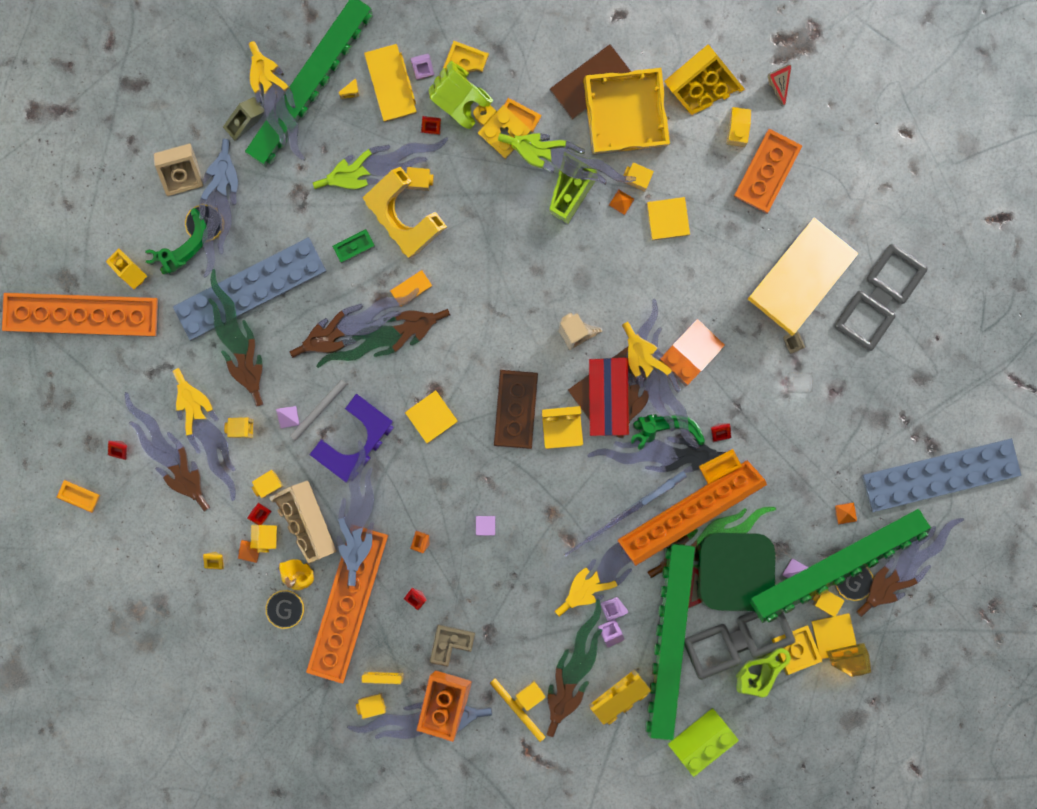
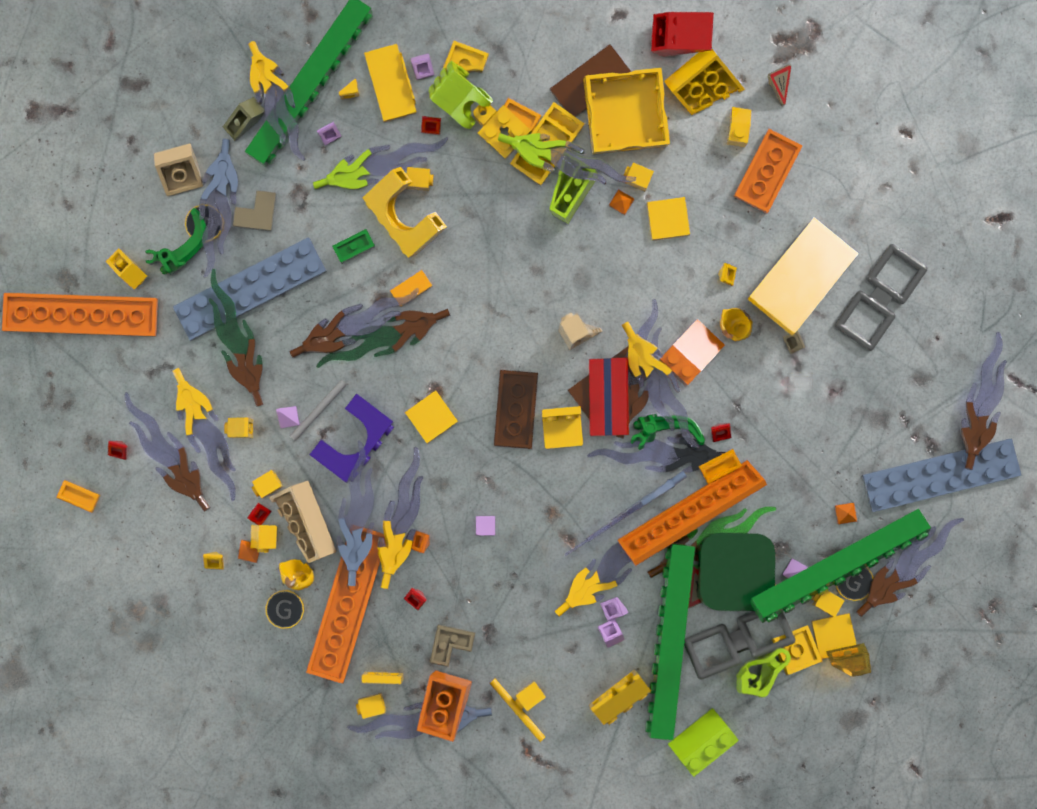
(261, 216): none -> dark tan tile
(329, 133): none -> lavender slope
(394, 553): none -> piece
(560, 126): none -> yellow slope
(569, 676): piece -> none
(682, 33): none -> red slope
(727, 274): none -> yellow slope
(736, 324): none -> yellow hair
(978, 411): none -> piece

